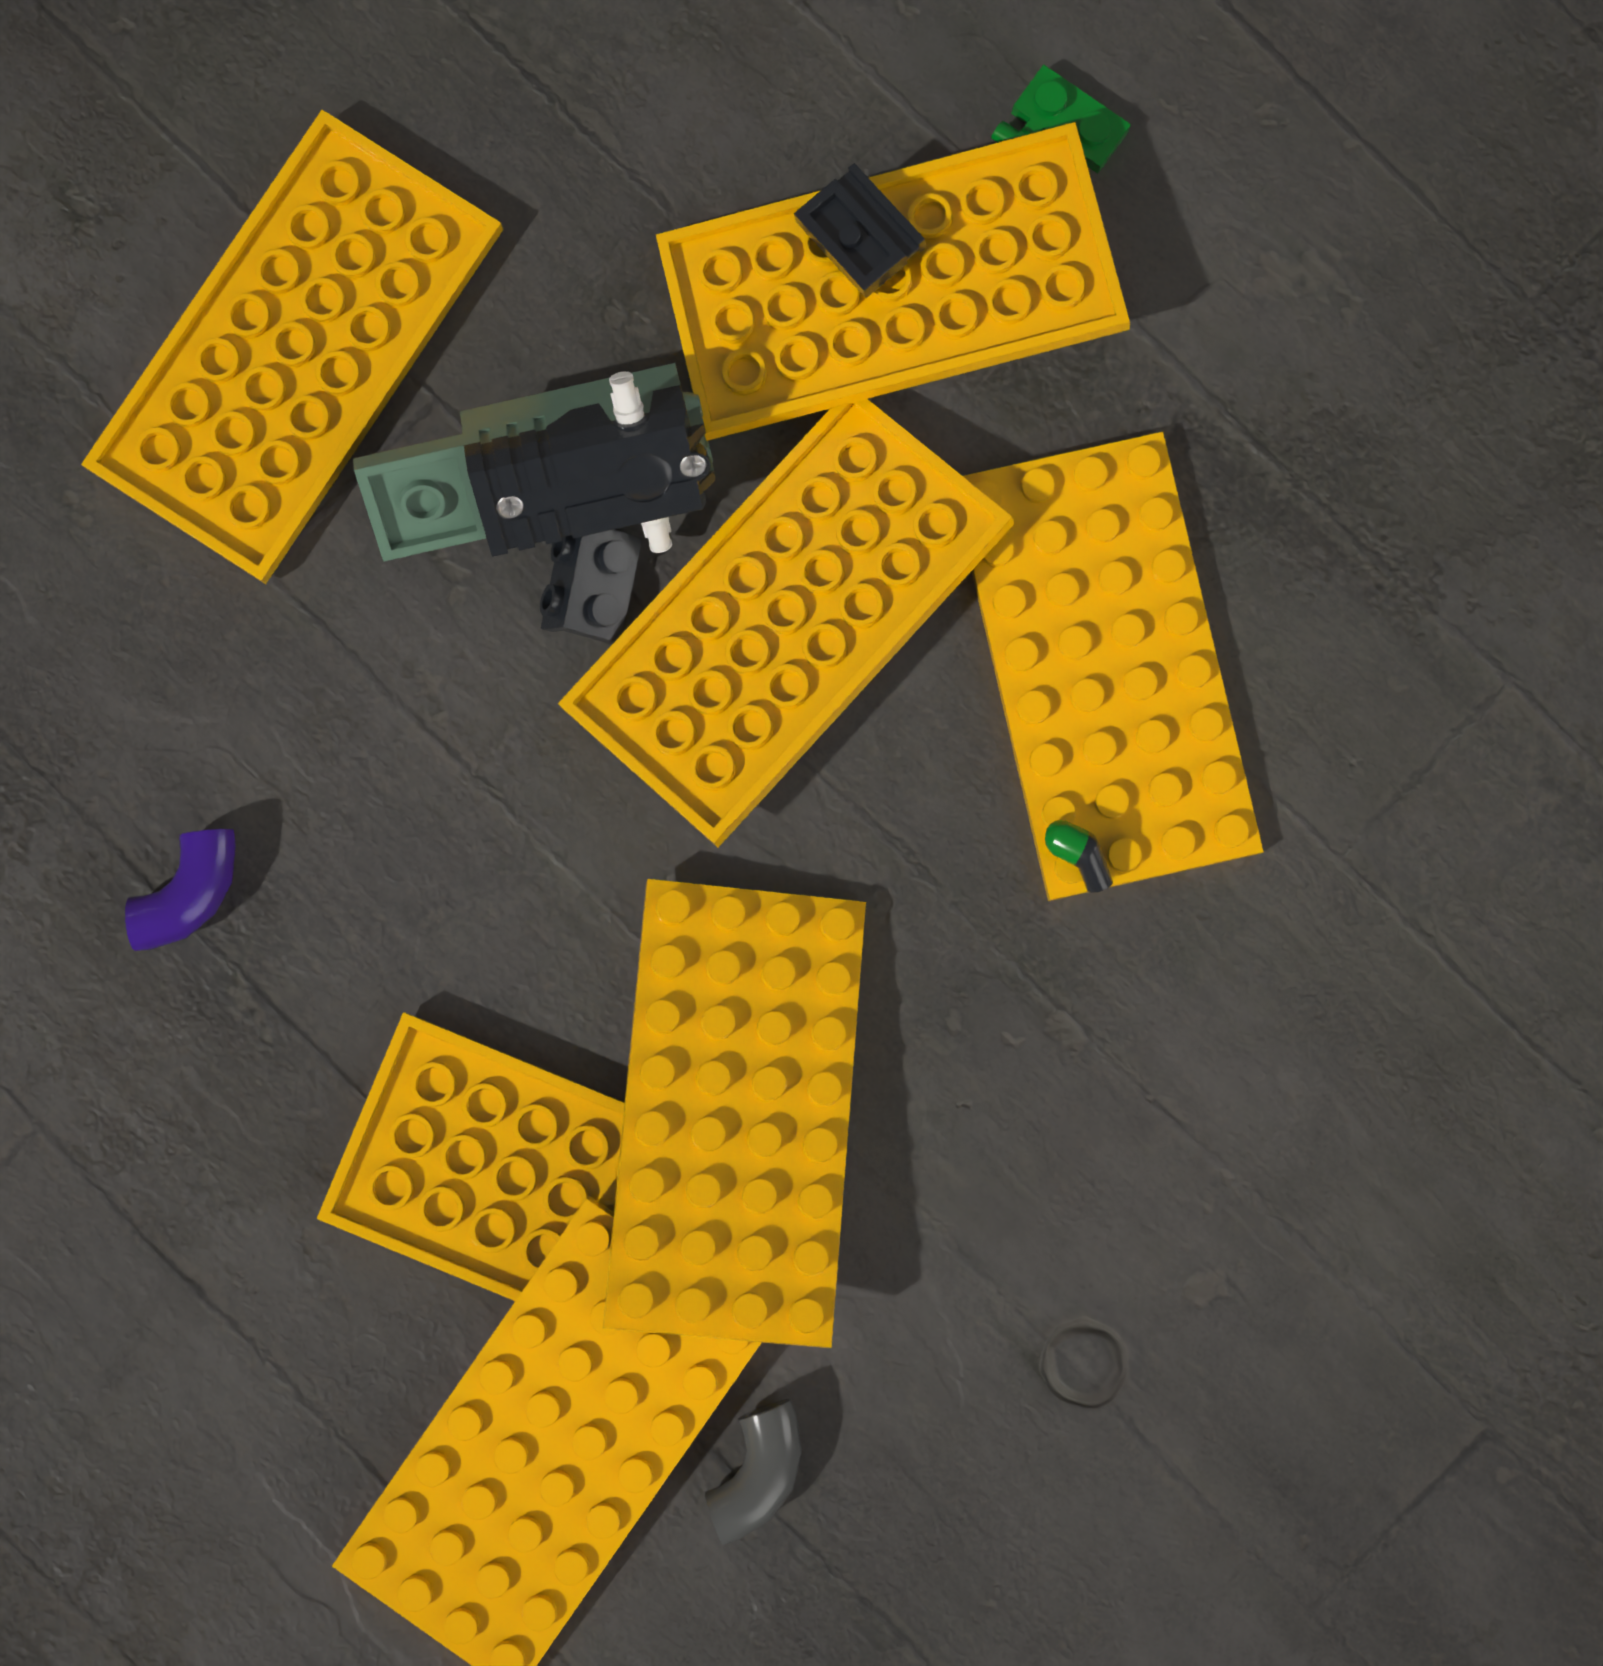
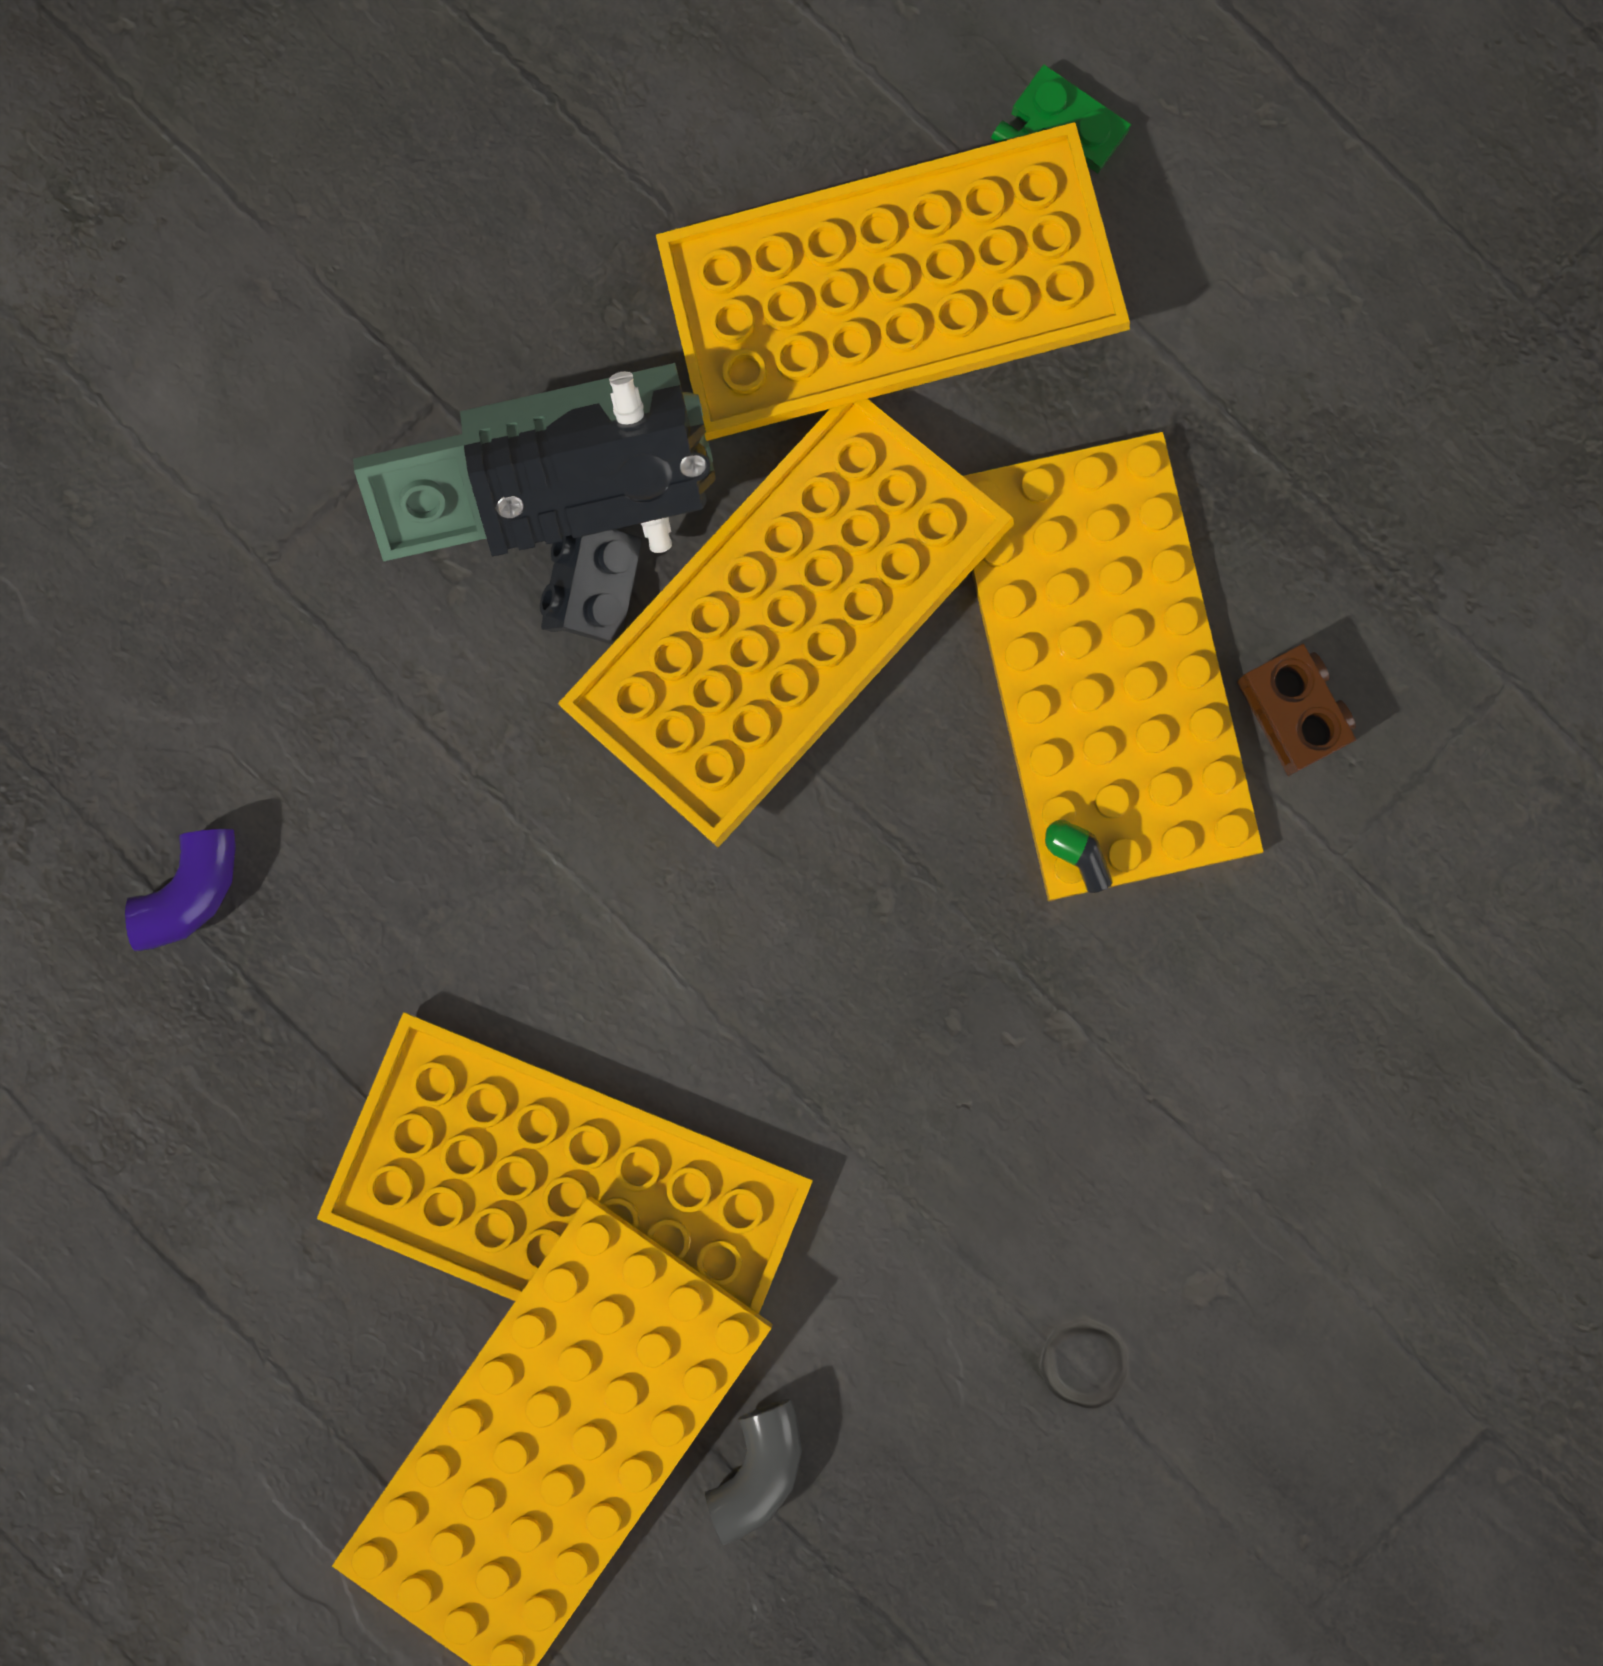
(293, 346): yellow plate -> none
(736, 1115): yellow plate -> none
(860, 230): black plate -> none
(1283, 716): none -> reddish brown brick

